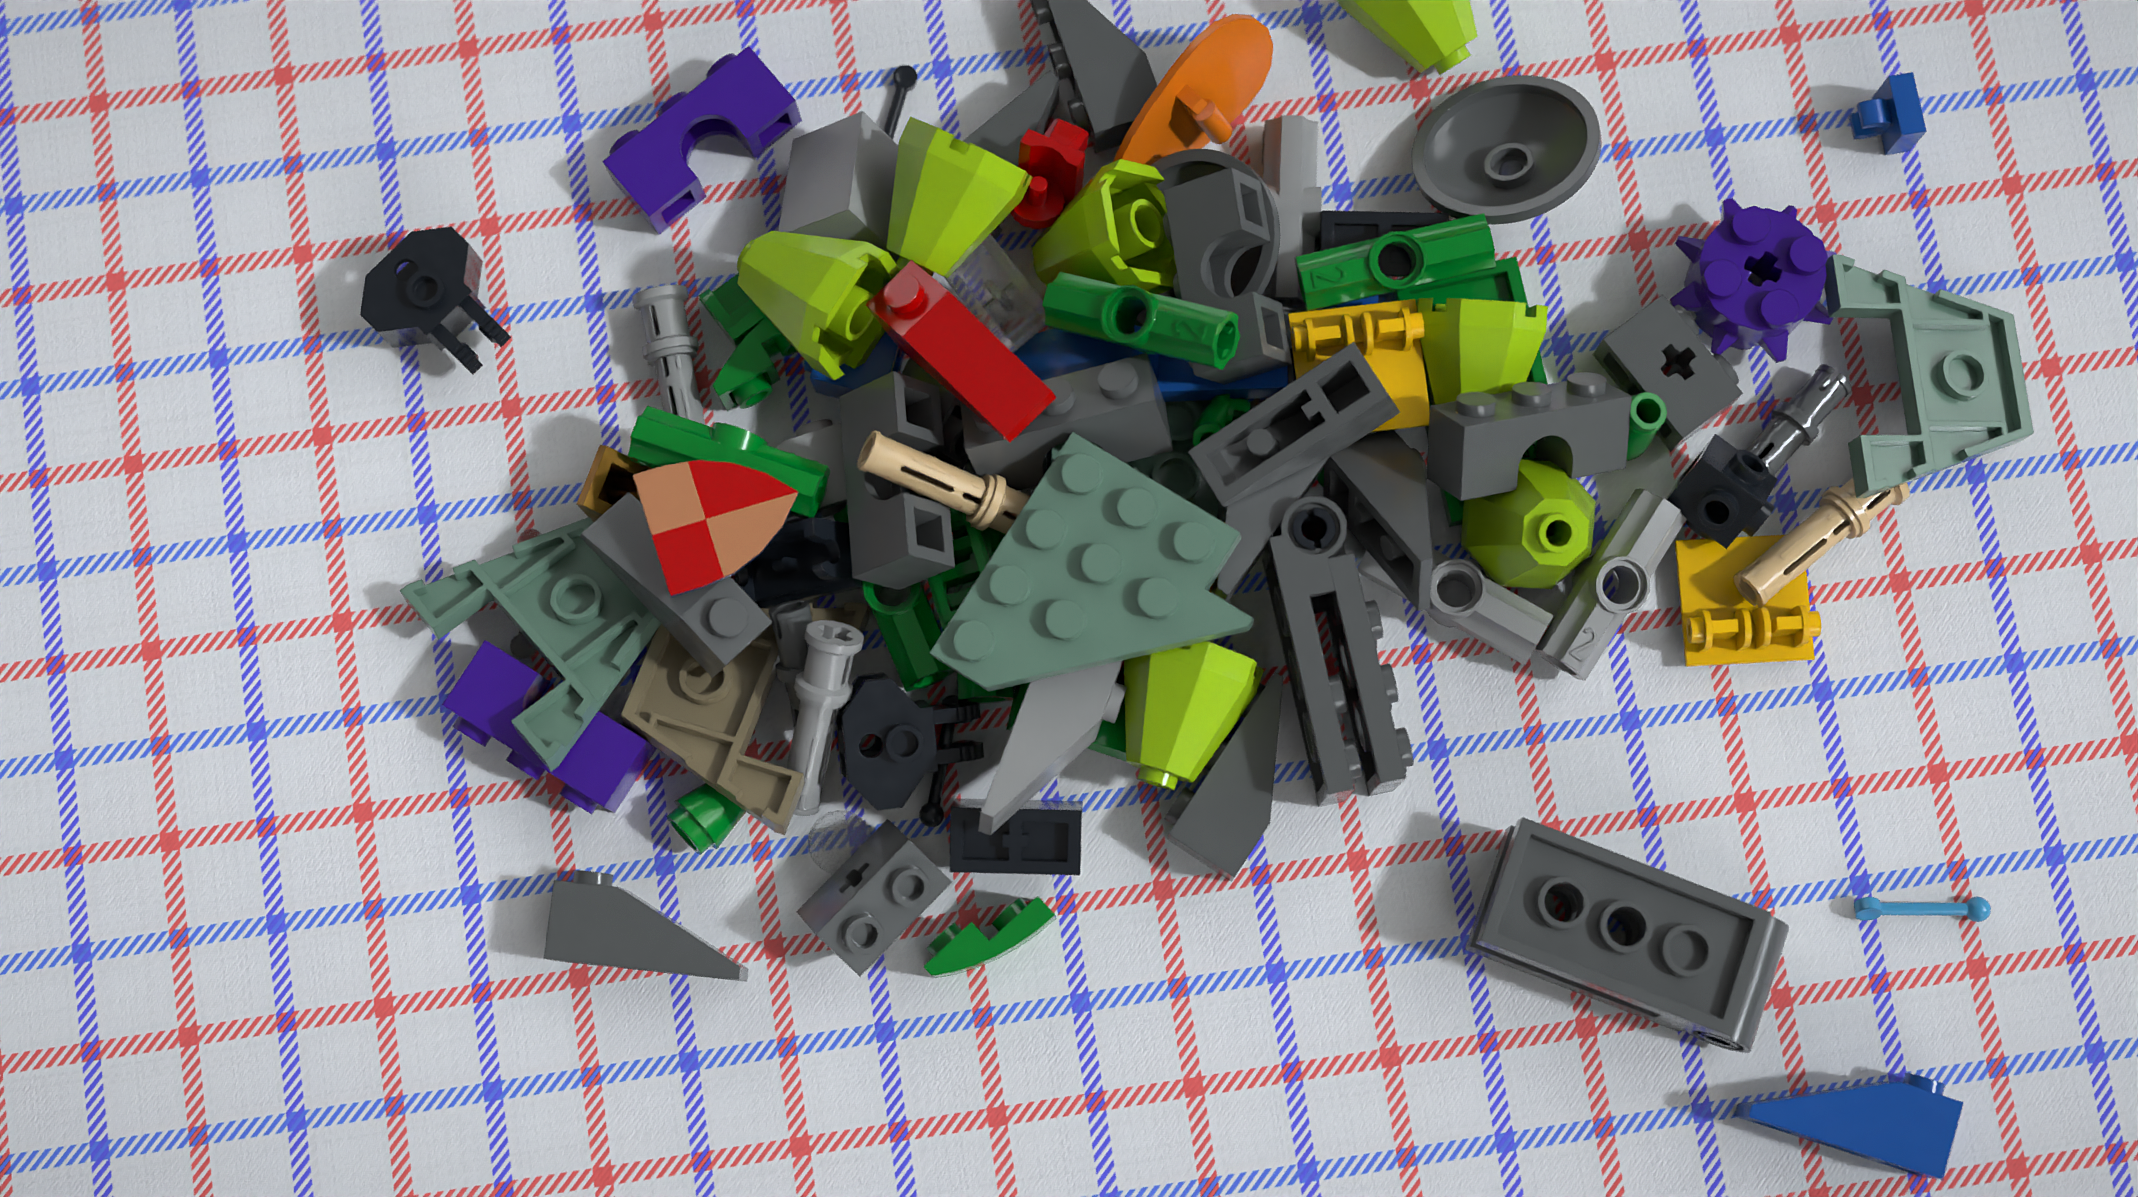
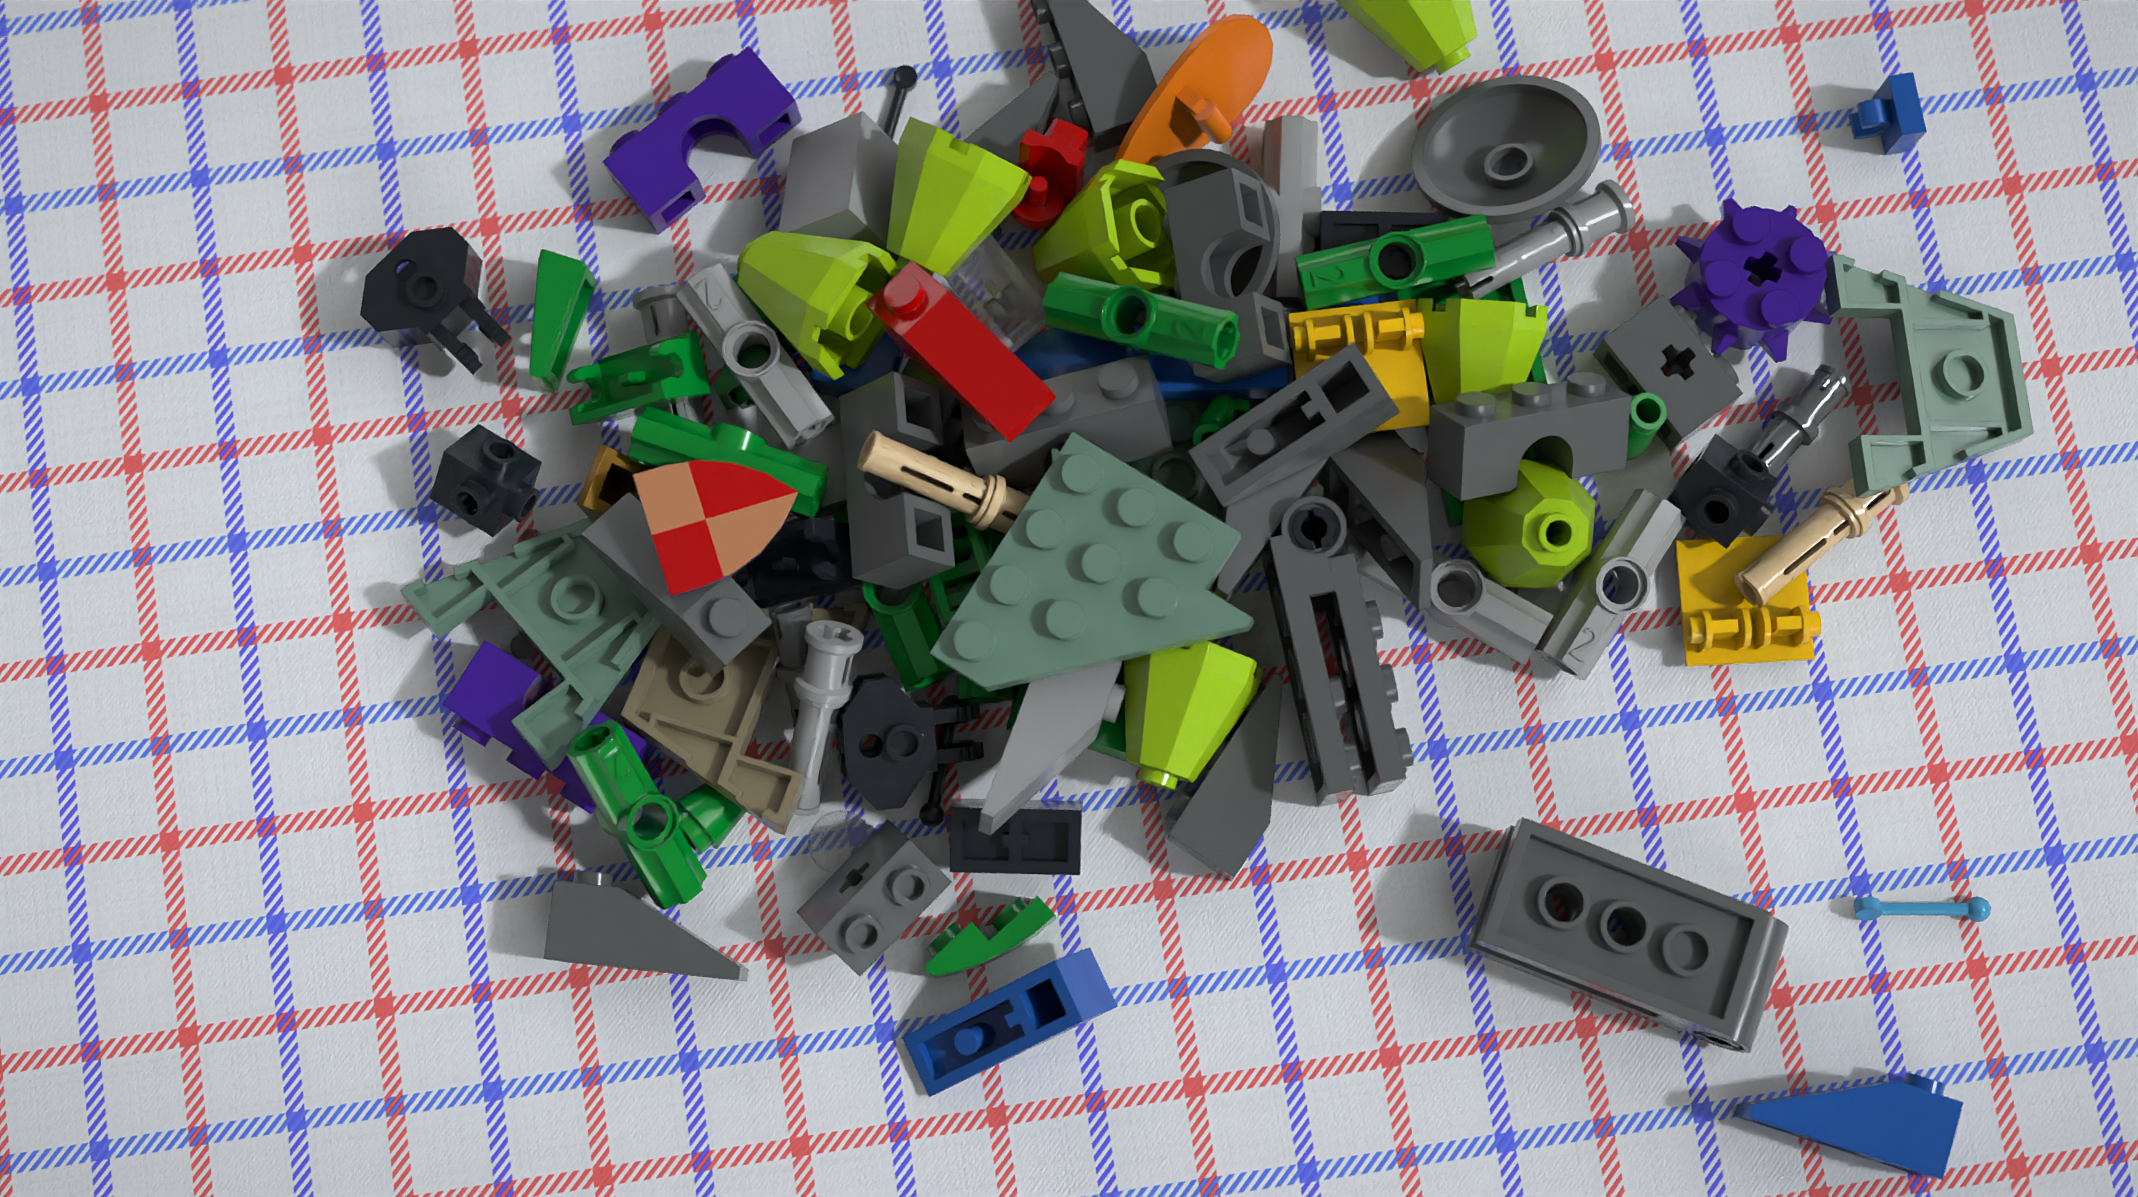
(486, 480): none -> black brick
(560, 307): none -> green slope
(619, 788): none -> green piece
(640, 378): none -> green hinge
(734, 325): none -> light grey piece
(1010, 1021): none -> blue slope
(1567, 231): none -> light grey pin

